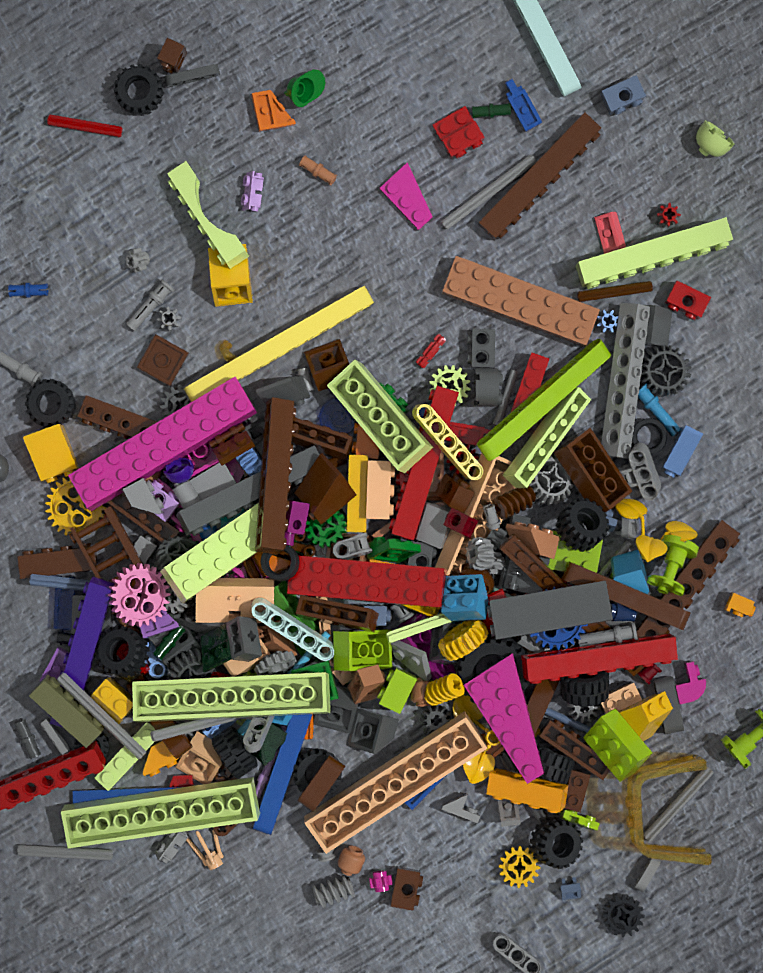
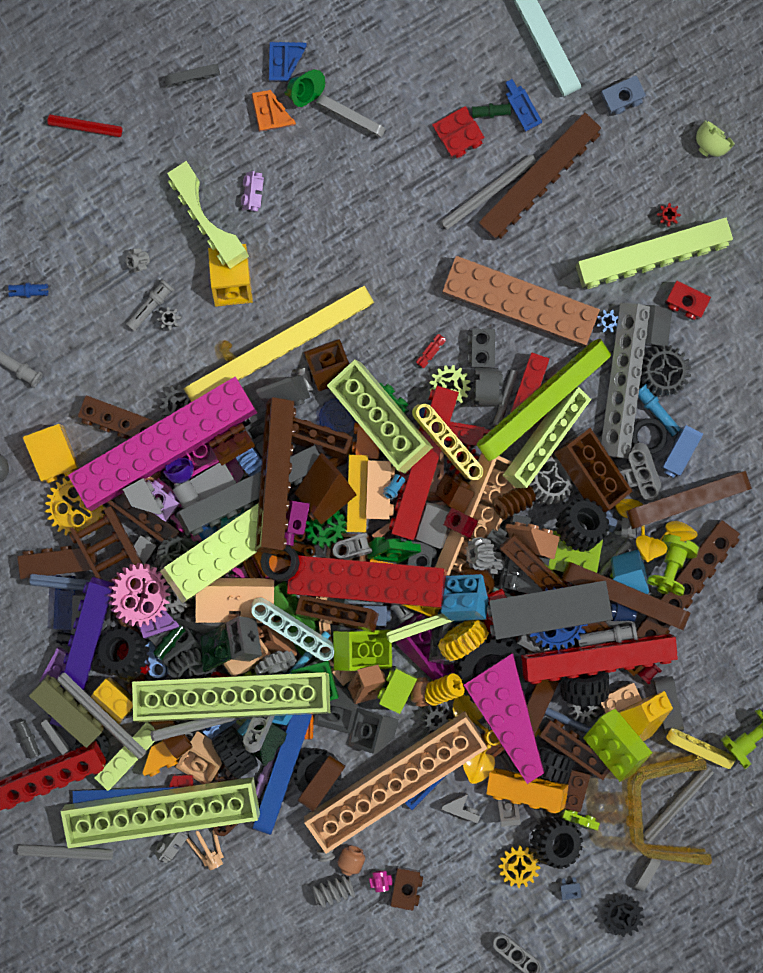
(37, 392): black tyre -> none
(133, 74): black tyre -> none
(163, 360): reddish brown plate -> none
(172, 56): reddish brown brick -> none
(284, 59): none -> blue wing
(318, 170): nougat pin -> none
(350, 116): none -> light grey beam
(391, 490): none -> dark azure pin
(407, 197): dark pink wing -> none
(412, 658): light grey wing -> none
(491, 517): light grey pin -> none
(610, 232): coral slope -> none
(614, 291): reddish brown axle -> none
(688, 499): none -> reddish brown beam
(692, 689): dark pink brick -> none
(700, 748): none -> light yellow beam
(740, 605): light orange brick -> none

